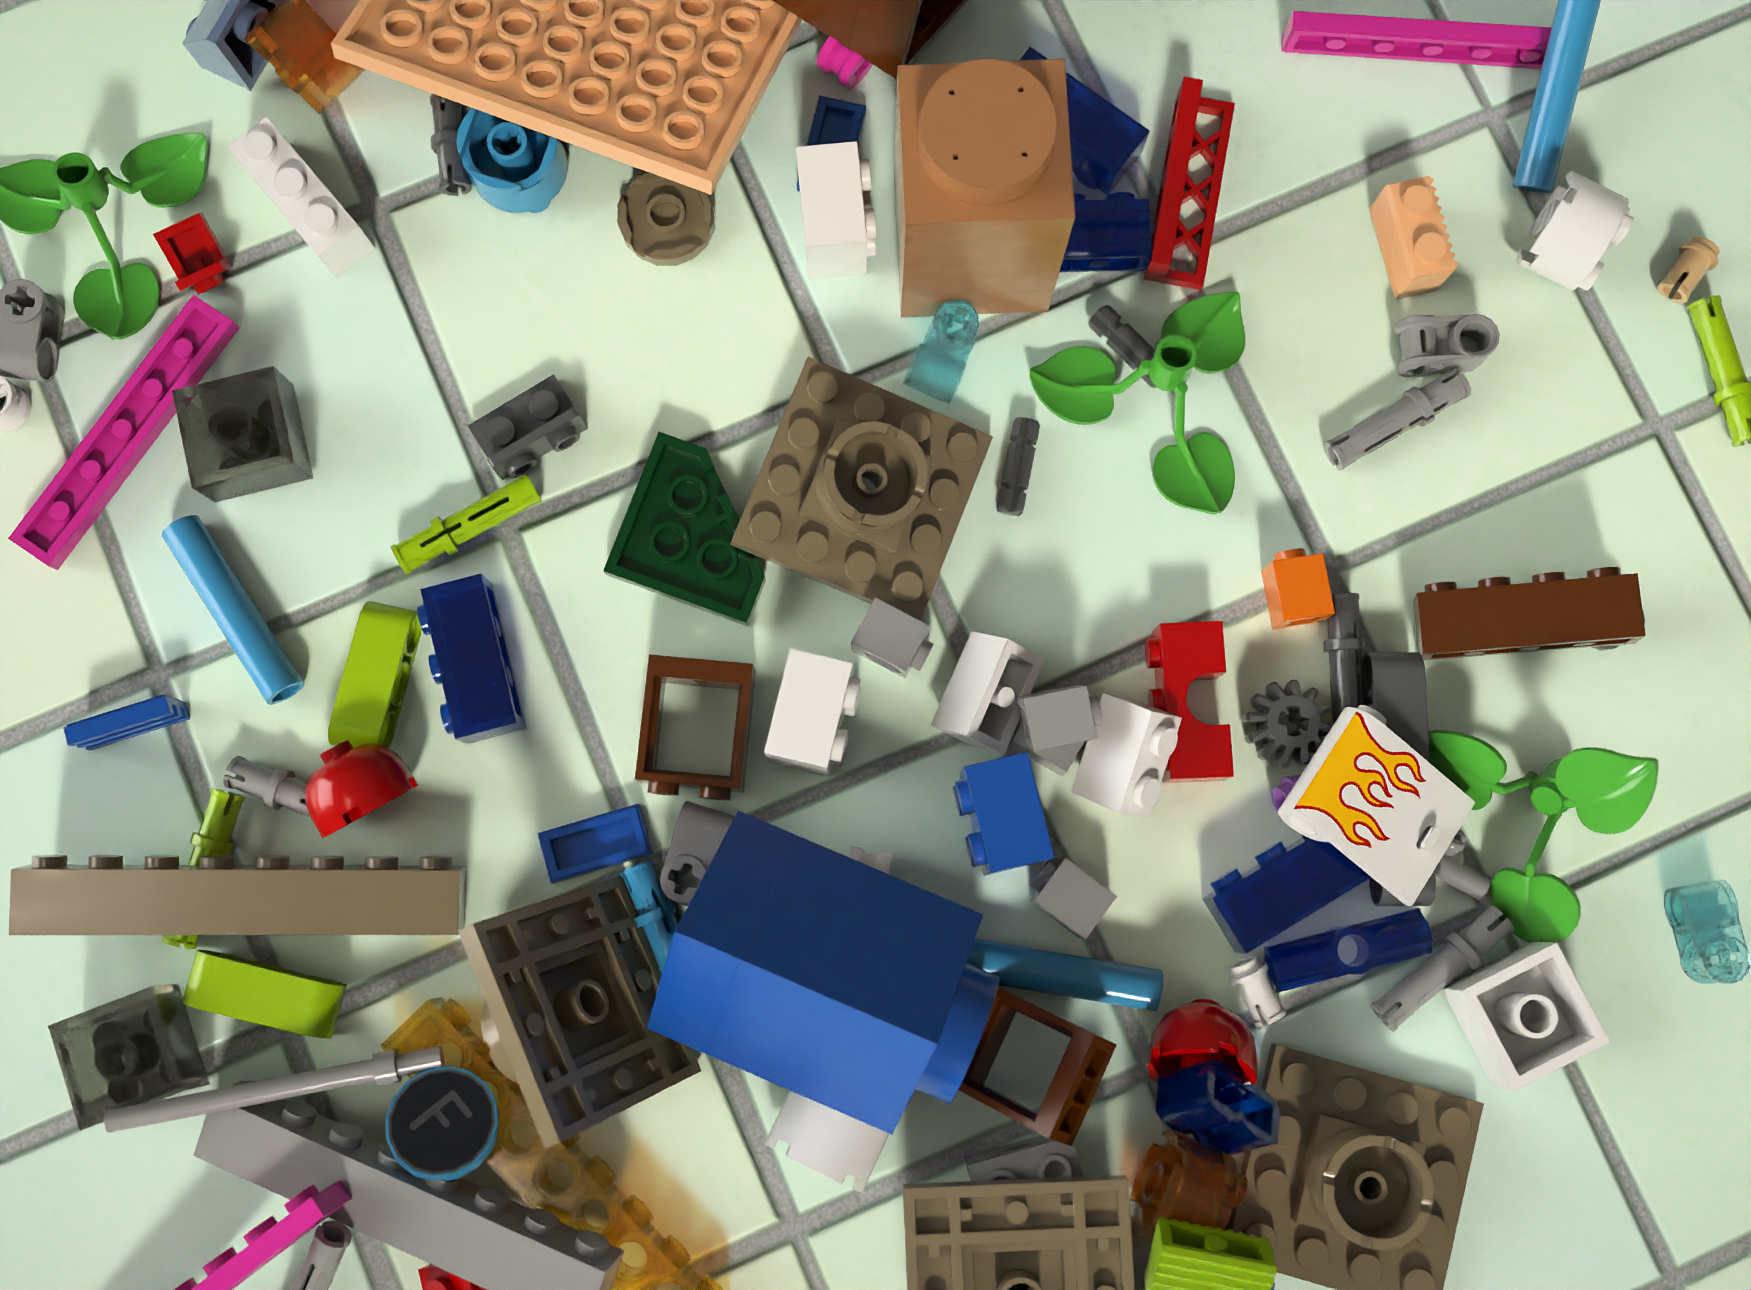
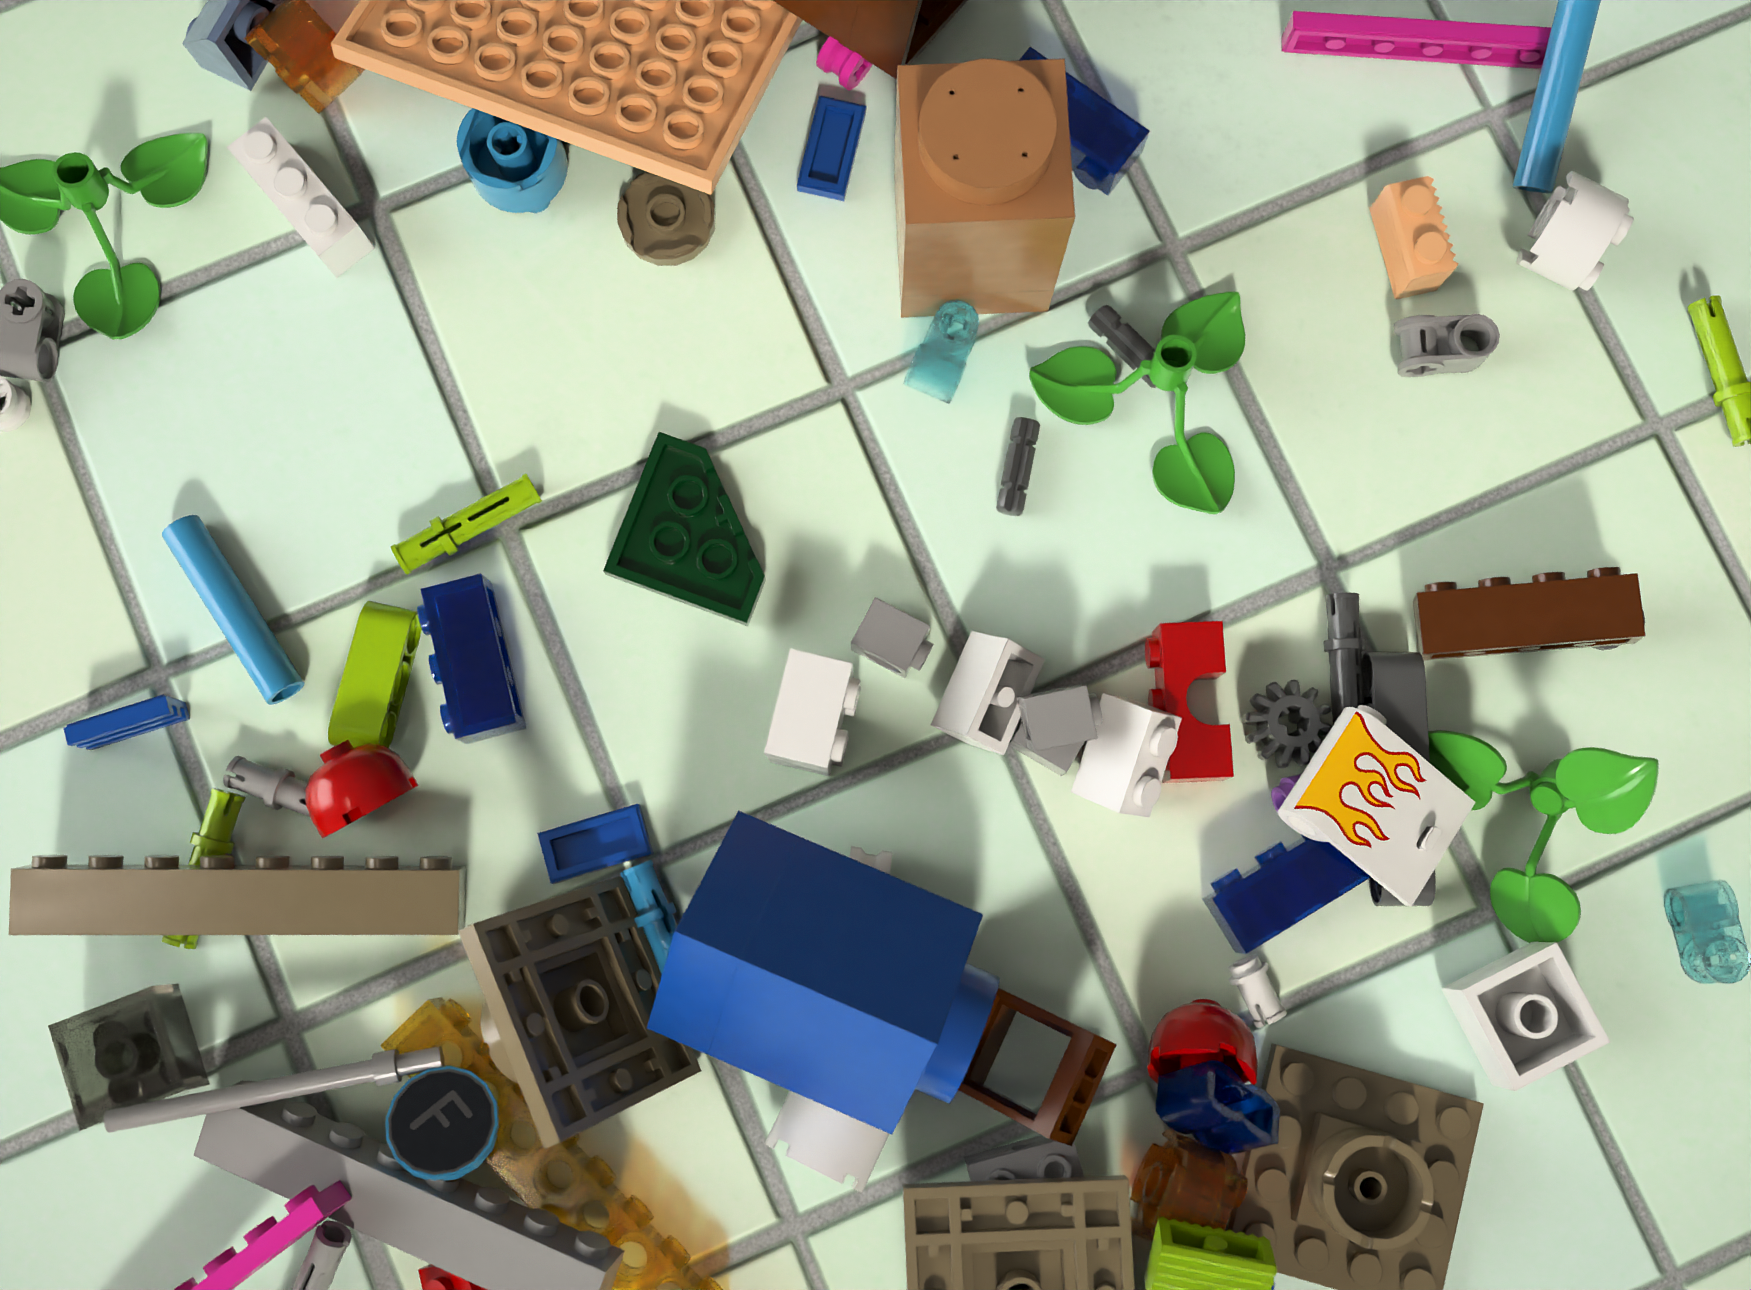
(123, 433): dark pink plate -> none
(193, 253): red bracket -> none
(242, 434): clear smoke brick -> none
(264, 994): lime beam -> none
(446, 121): dark grey pin -> none
(528, 428): dark grey bracket -> none
(693, 845): light grey piece -> none
(694, 673): reddish brown window -> none
(832, 528): dark tan piece -> none
(836, 209): white brick -> none
(1003, 814): blue brick -> none
(1069, 975): dark azure piece -> none
(1071, 897): light grey brick -> none
(1109, 234): clear blue brick -> none
(1175, 179): red fence -> none
(1297, 589): orange brick -> none
(1377, 941): clear blue piece -> none
(1414, 409): light grey pin -> none
(1457, 874): light grey arm -> none
(1459, 953): light grey pin -> none
(1694, 261): tan pin -> none

